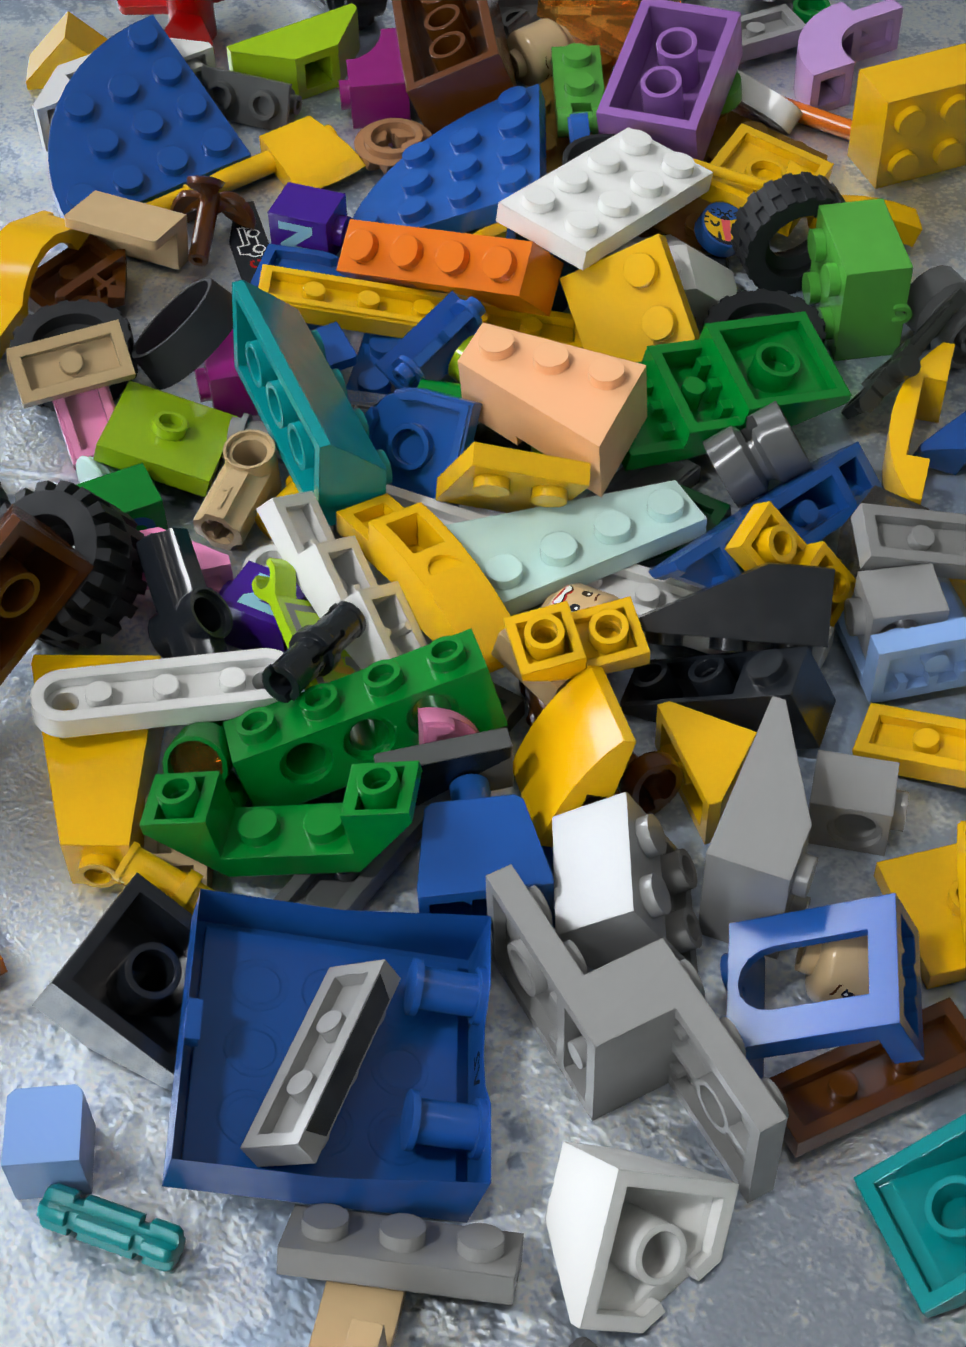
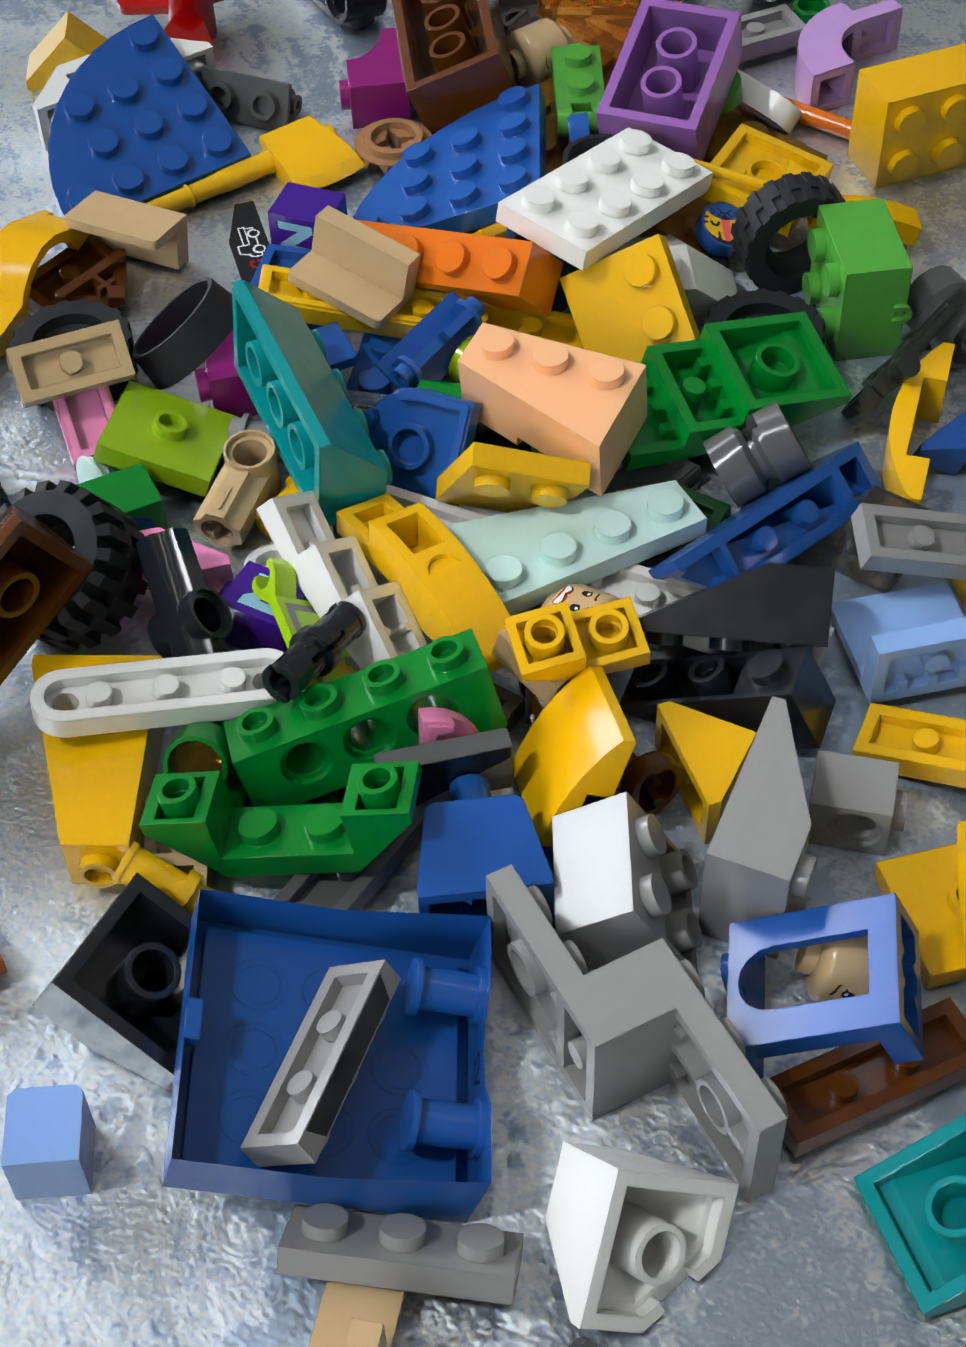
(111, 1227): teal axle -> none
(203, 206): reddish brown plant -> none
(303, 53): lime slope -> none
(356, 269): none -> tan panel
(770, 538): yellow slope -> none
(893, 600): light grey brick -> none

